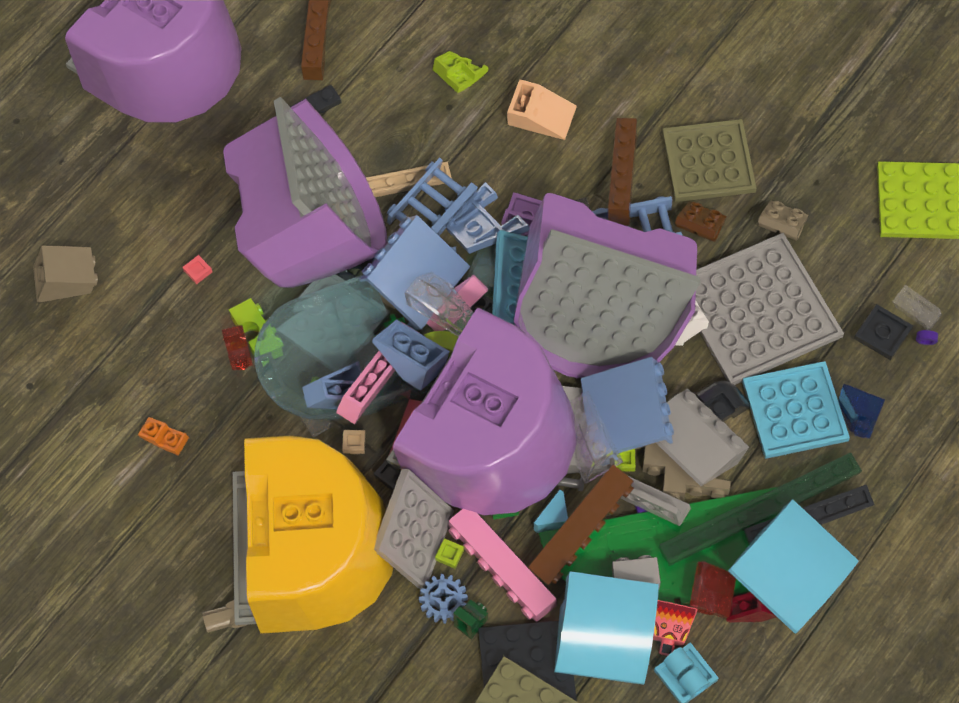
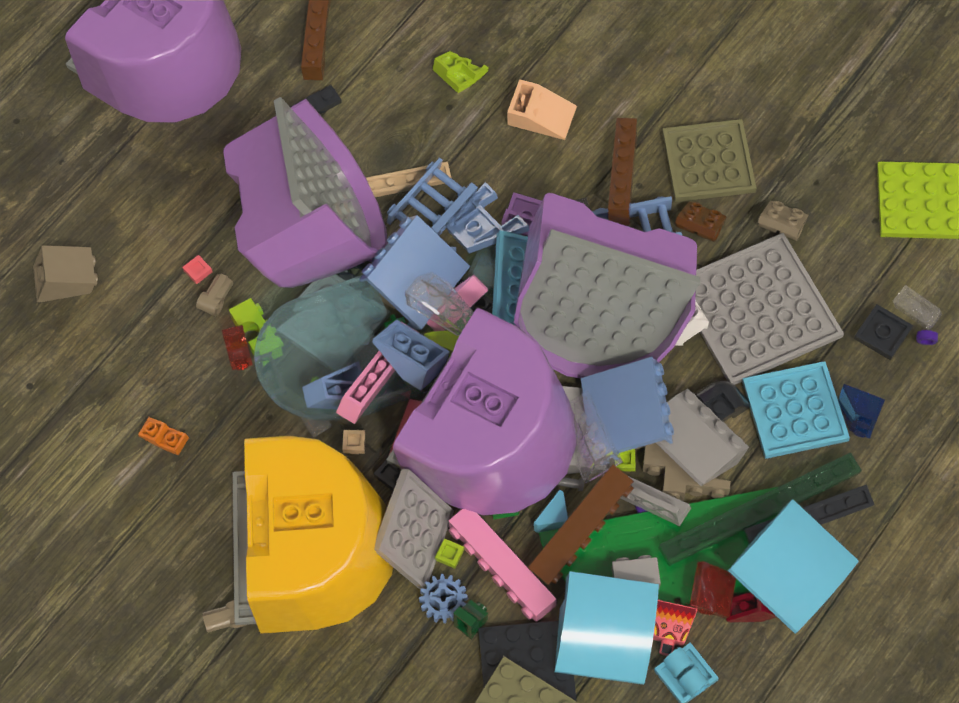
(213, 298): none -> dark tan piece

